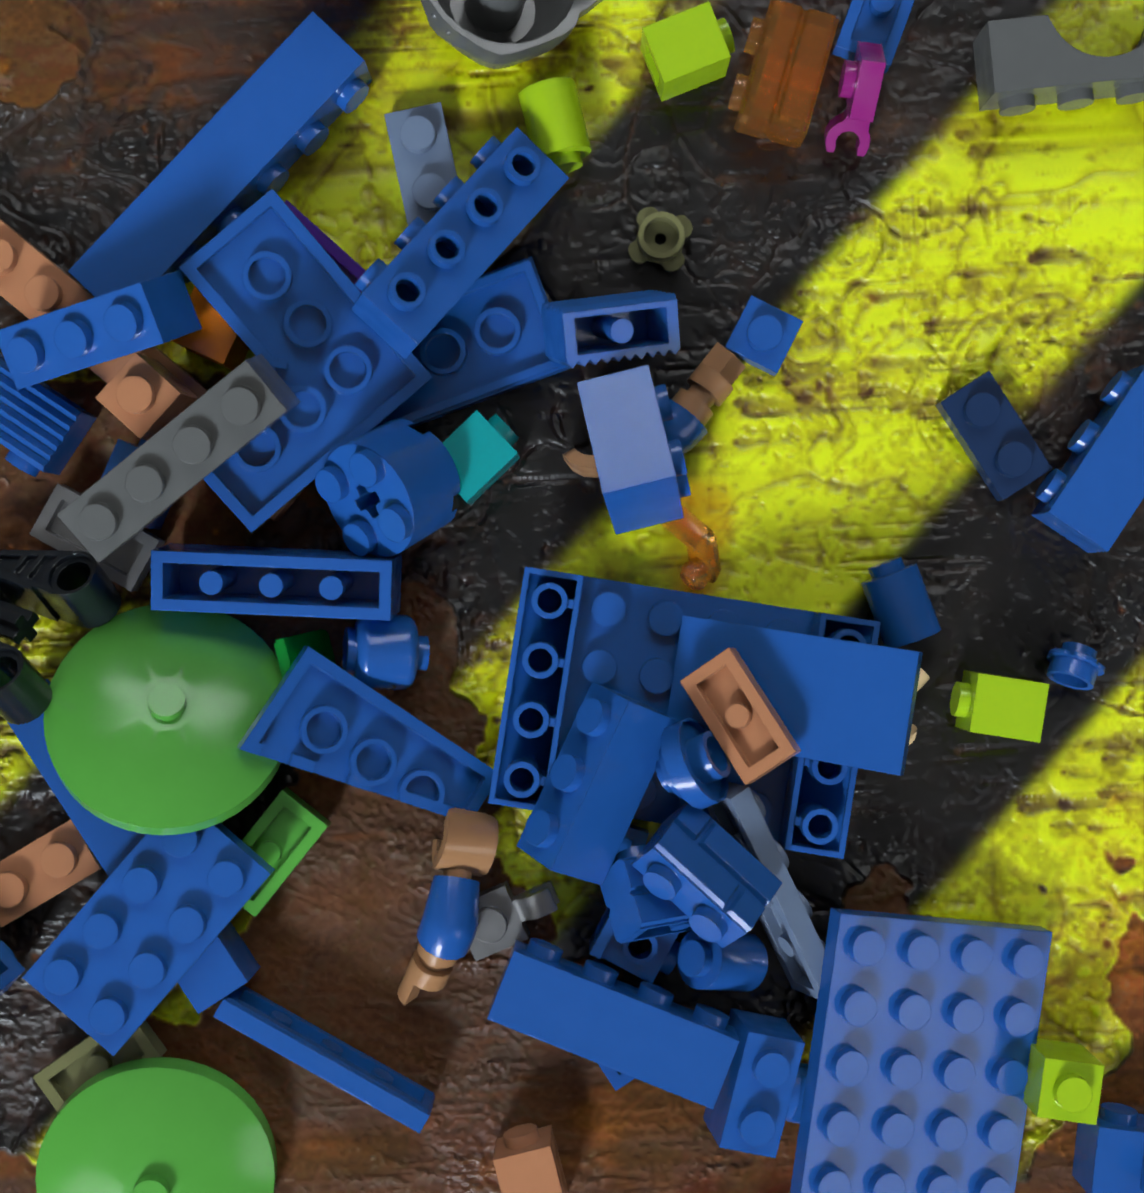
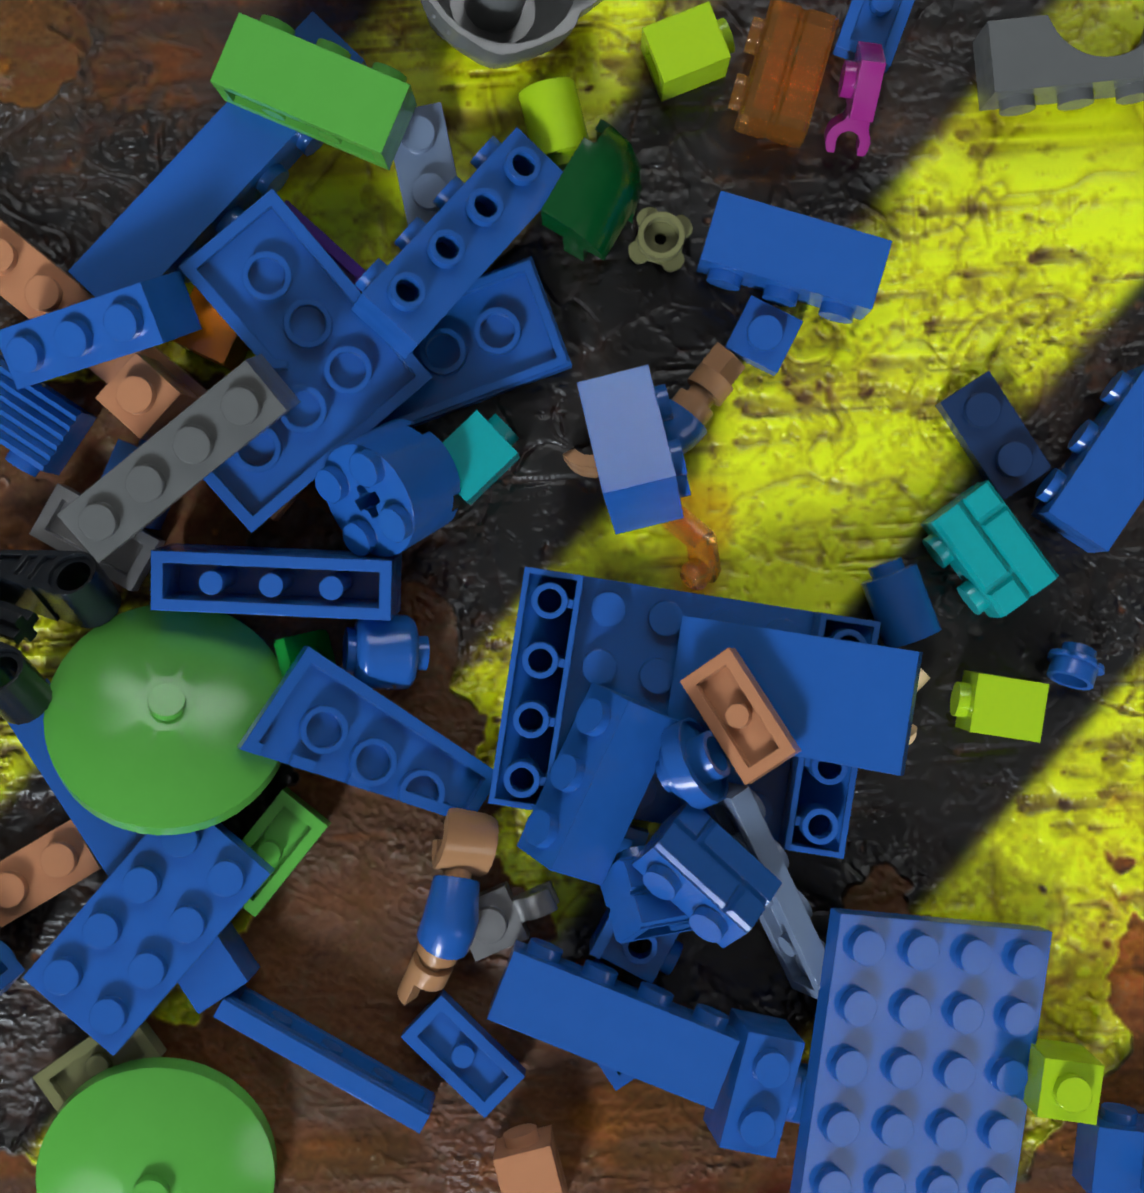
(315, 89): none -> bright green brick
(463, 1053): none -> blue plate
(595, 194): none -> dark green brick
(611, 327): blue brick -> none
(733, 968): blue brick -> none
(793, 258): none -> blue brick
(987, 551): none -> teal brick

